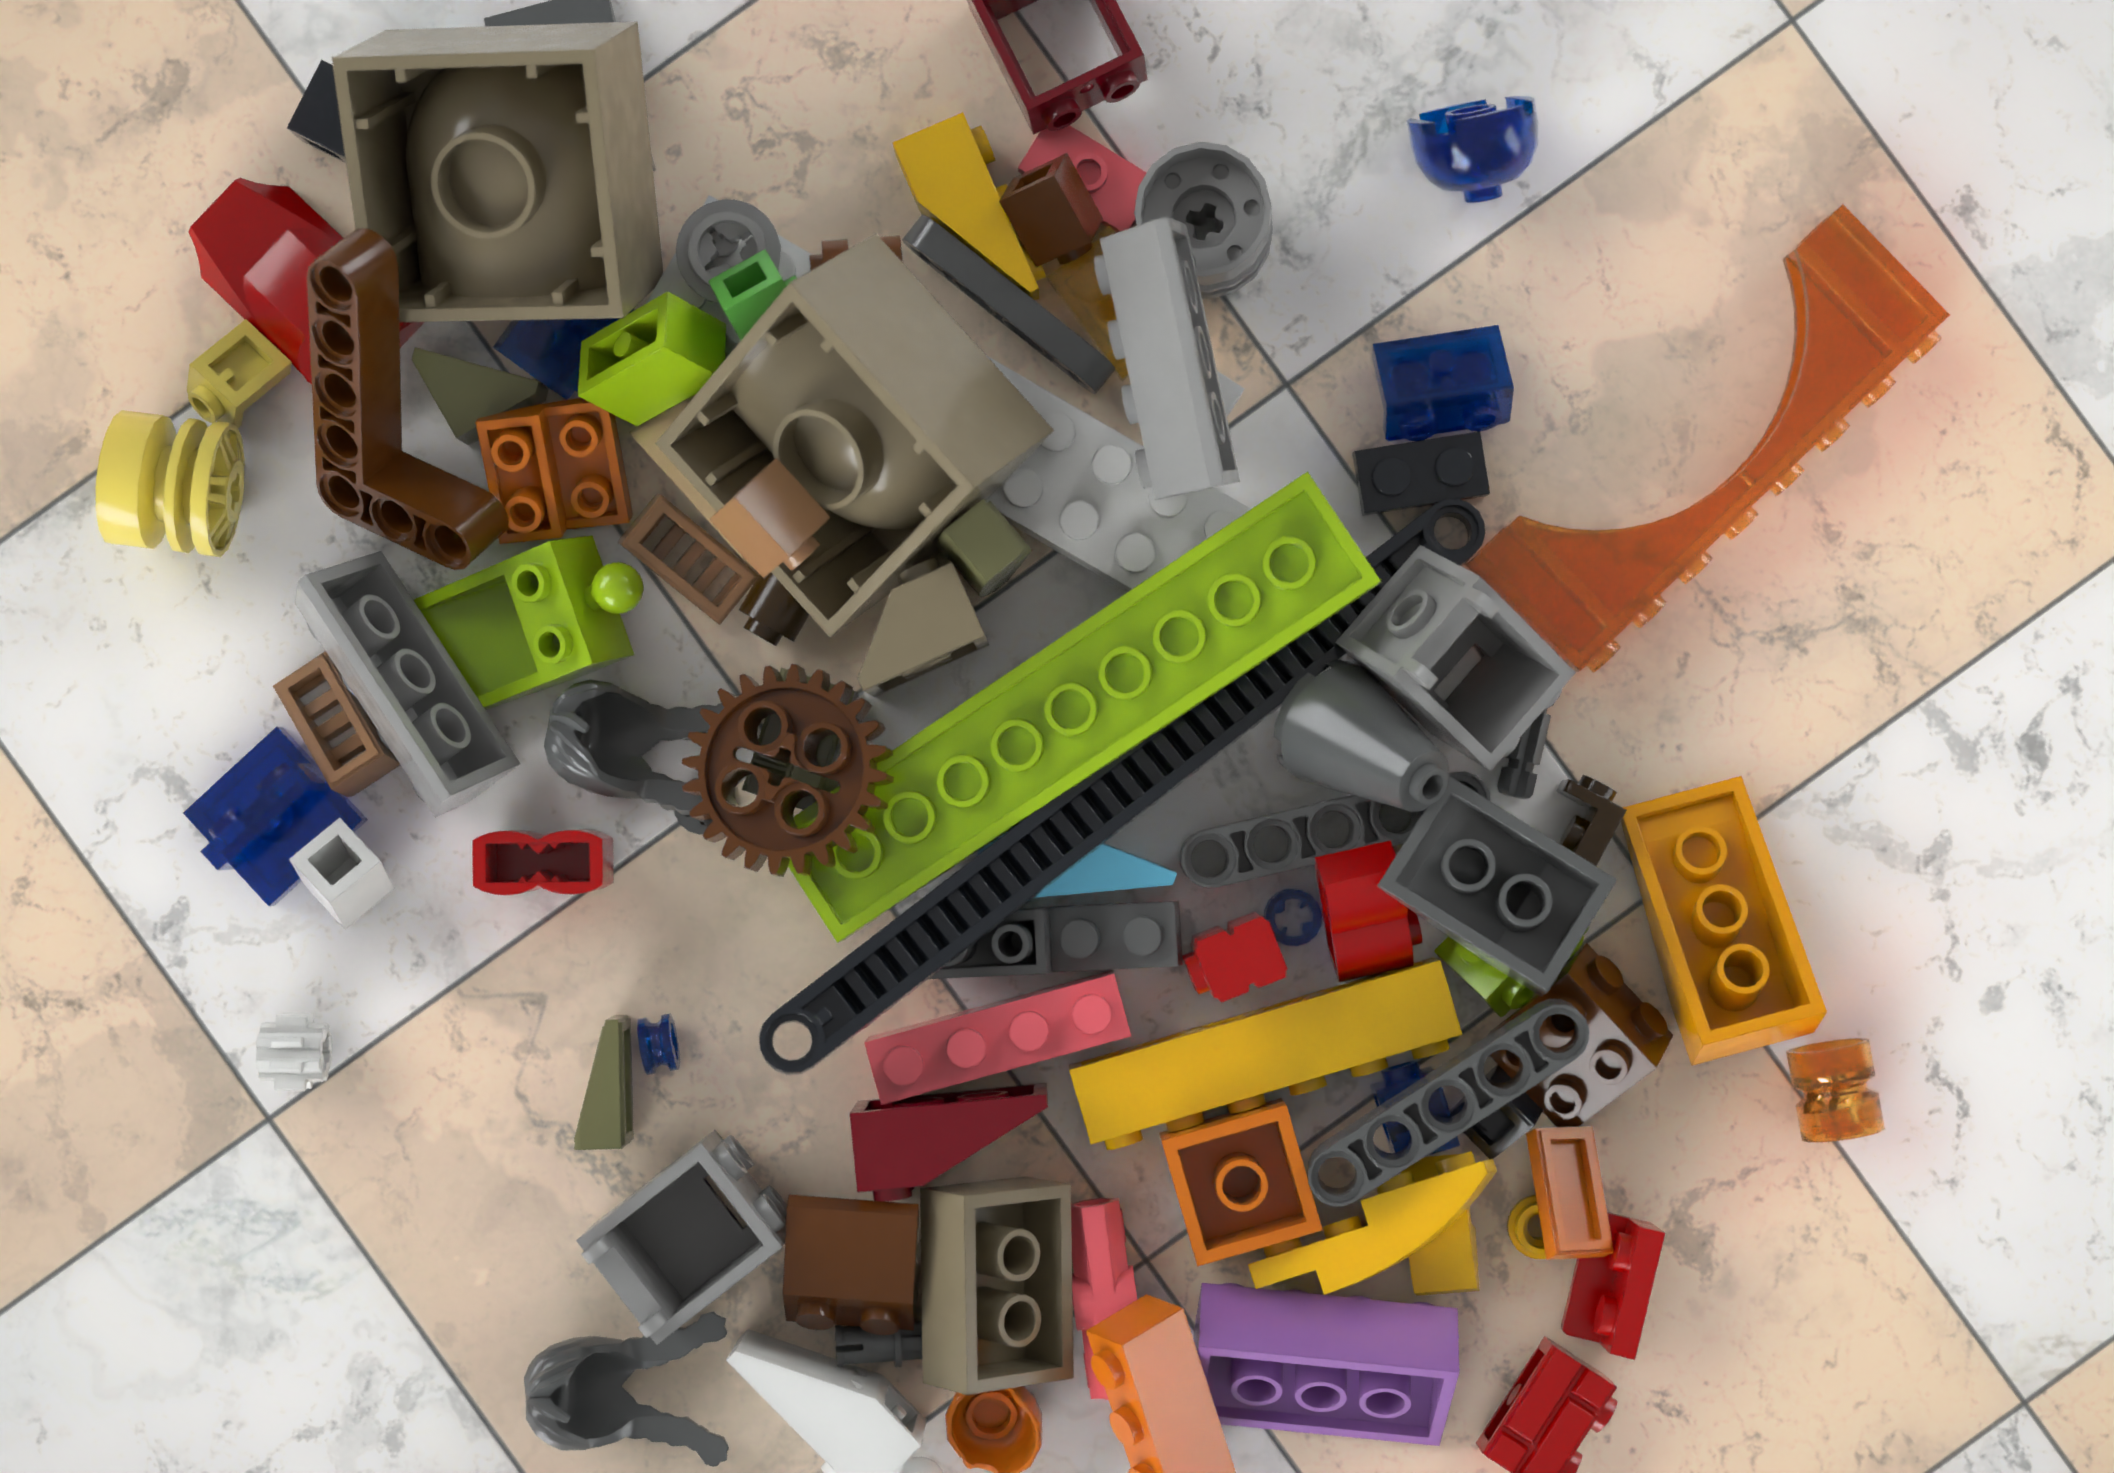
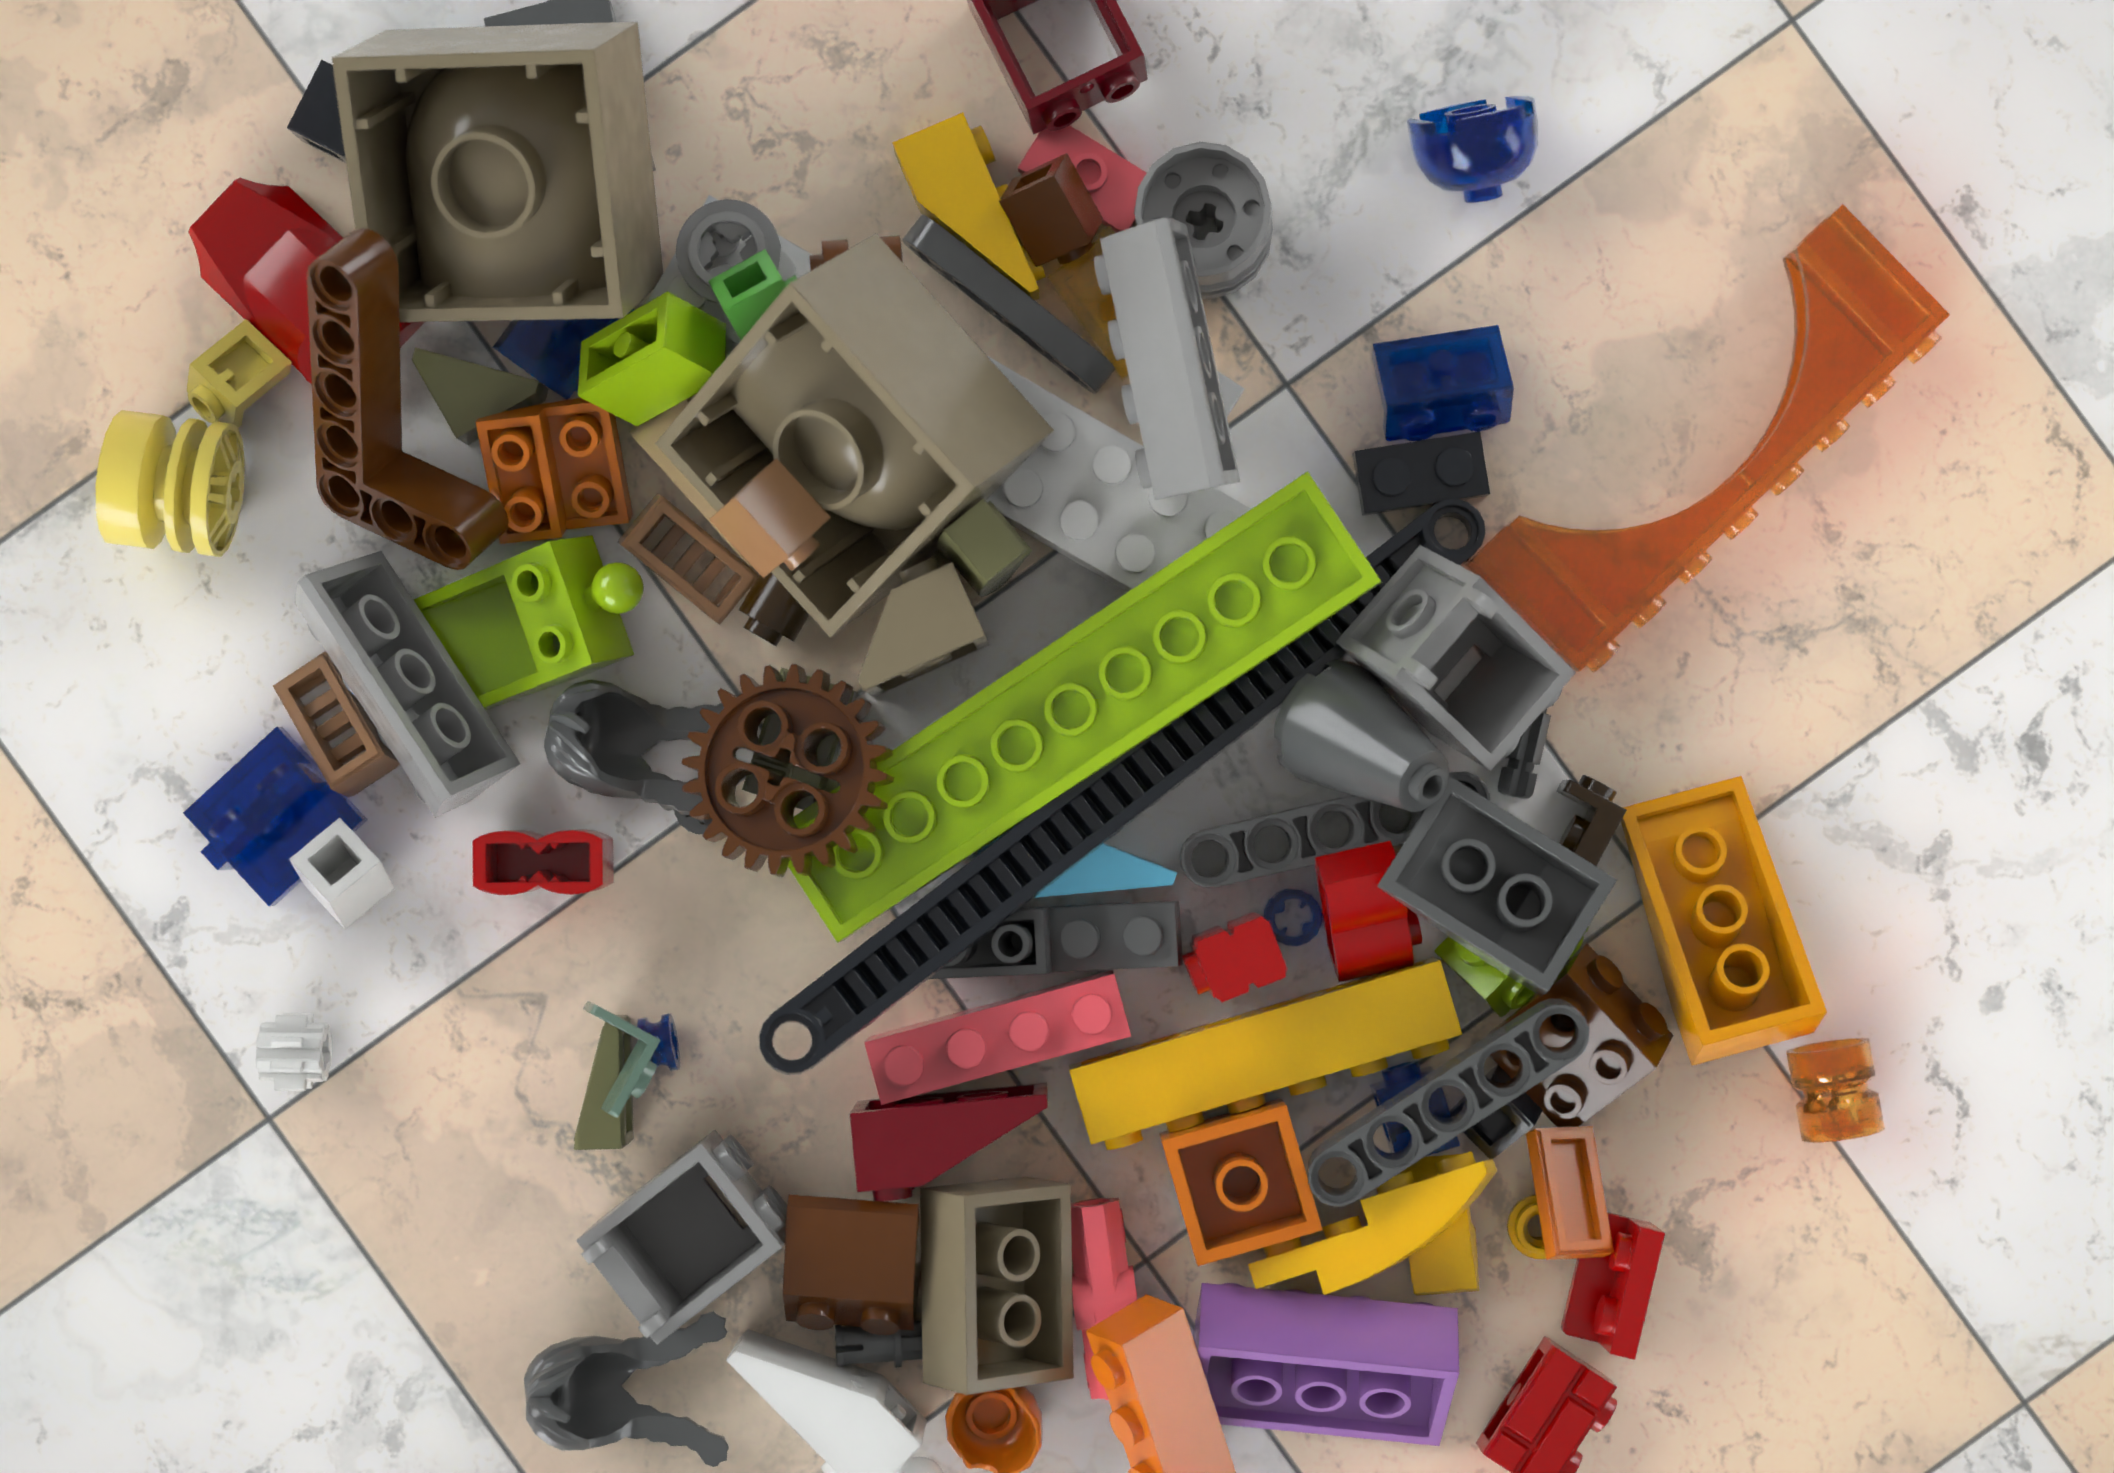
(638, 1068): none -> sand green bracket

